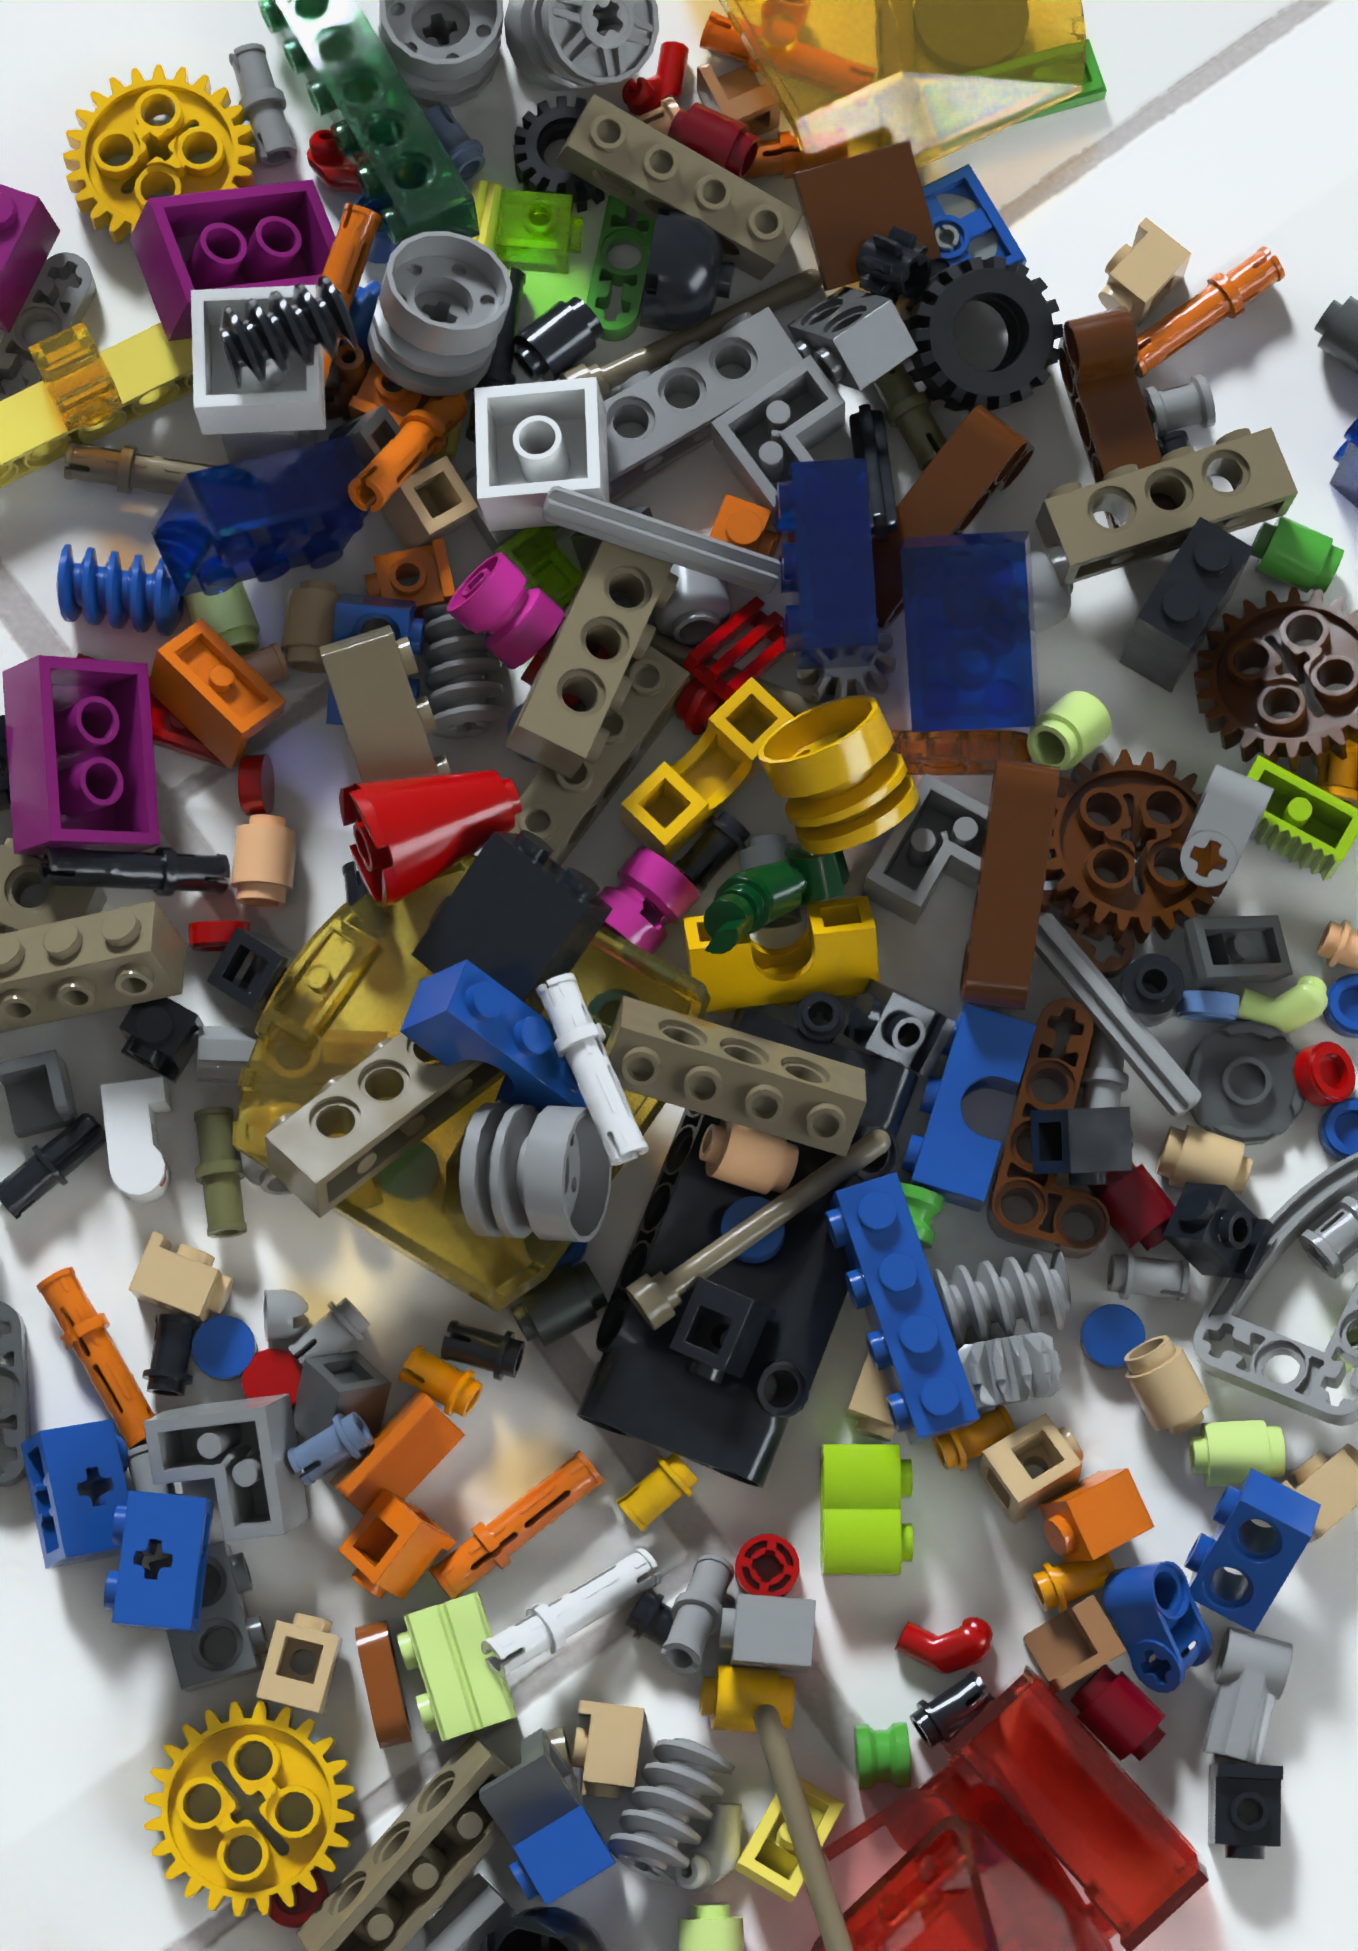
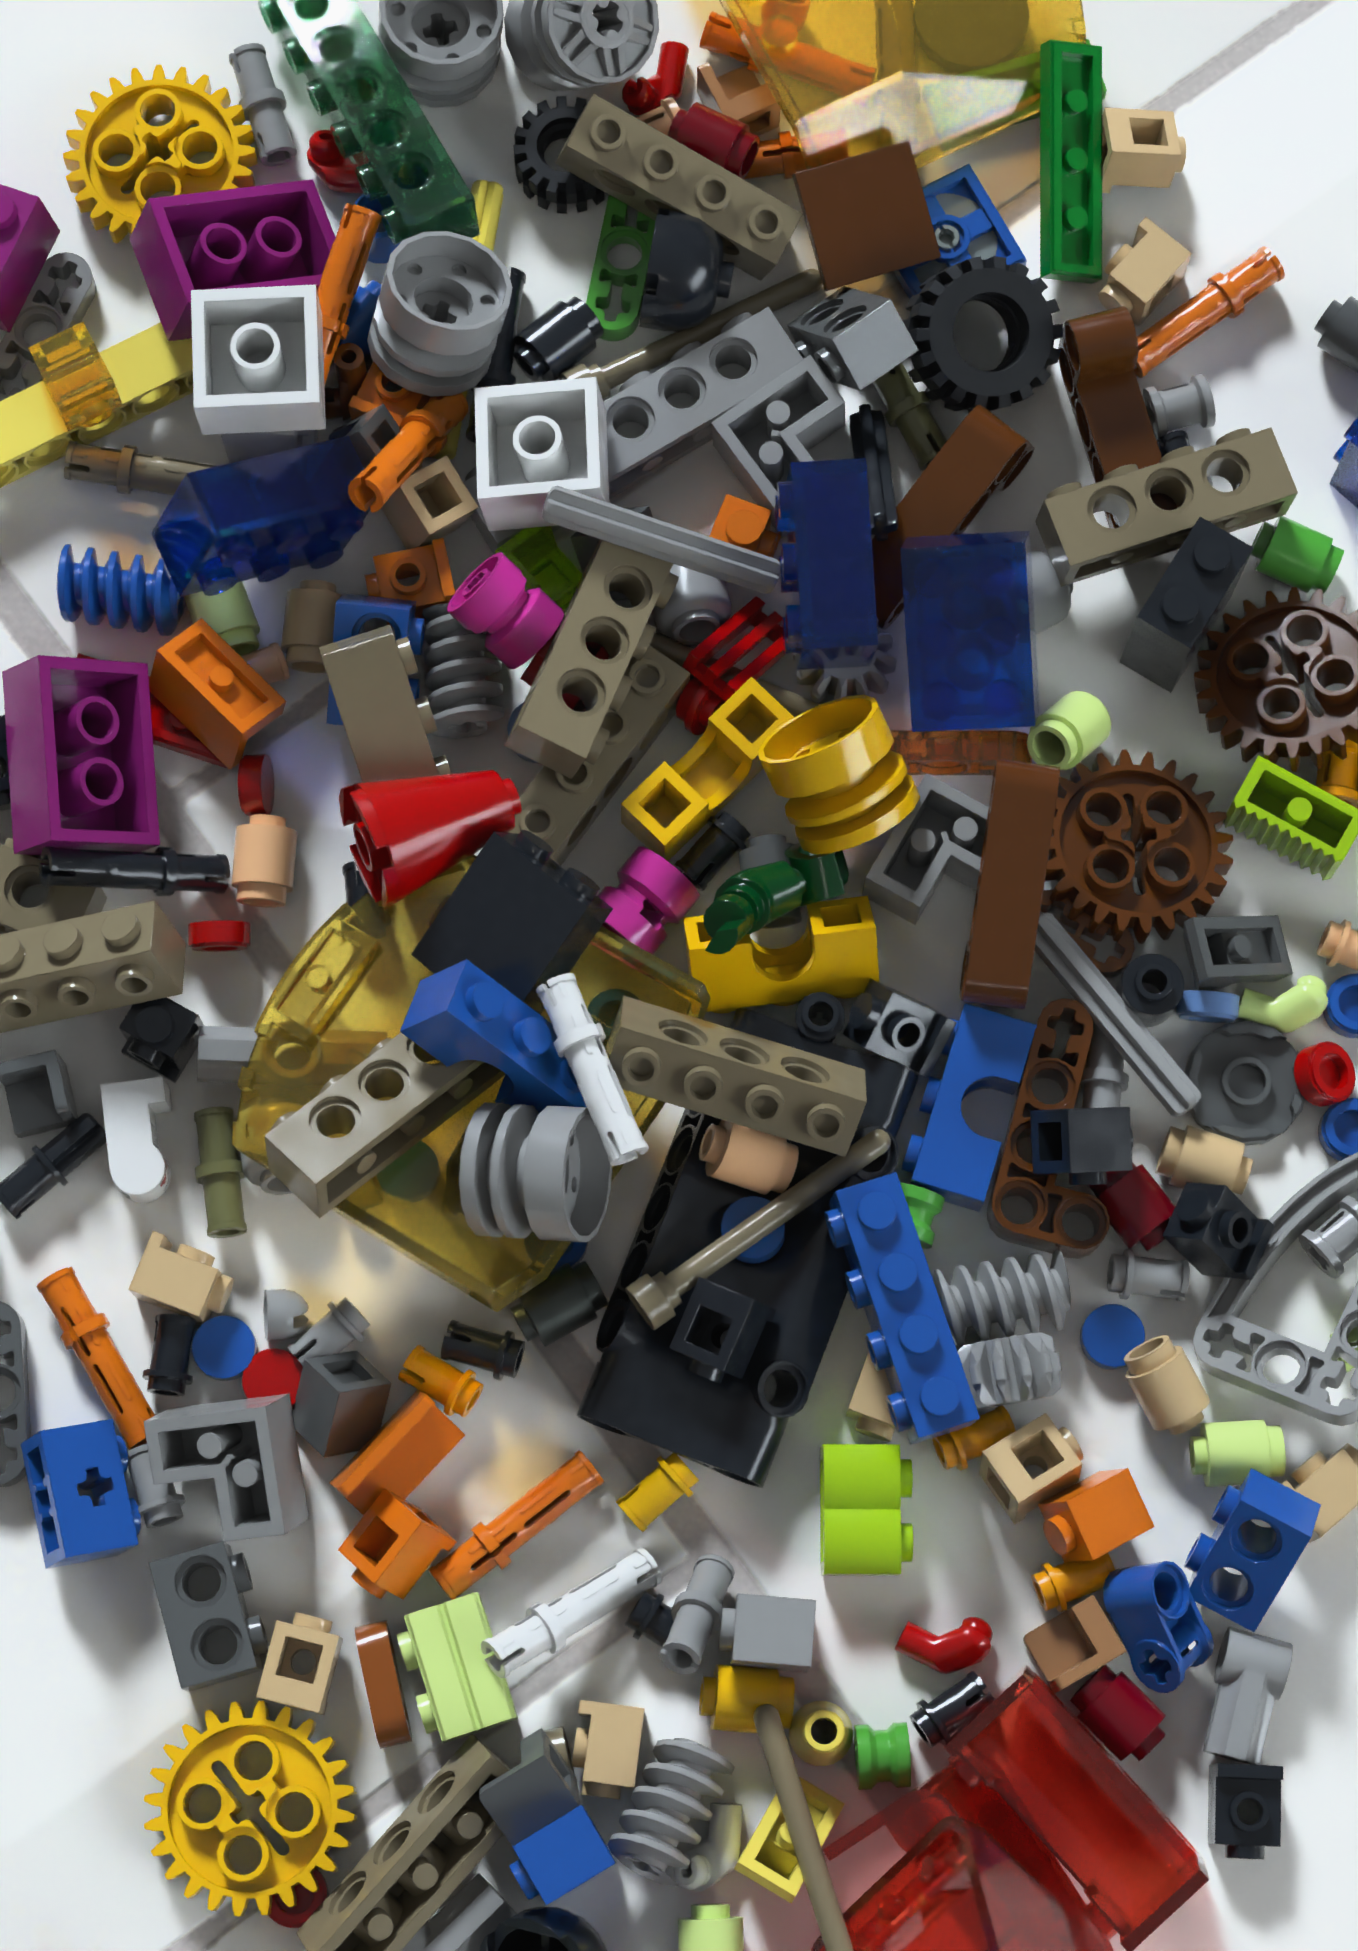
(184, 1531): blue brick -> none
(261, 976): black brick -> none
(286, 329): black piece -> none
(331, 1447): sand blue pin -> none
(462, 150): sand blue pin -> none
(537, 231): clear neon green brick -> none
(762, 1574): red wheel -> none
(803, 1742): none -> light yellow cone
(893, 265): black gear -> none
(1070, 161): none -> green tile
(1140, 148): none -> tan brick
(1226, 816): light grey piece -> none

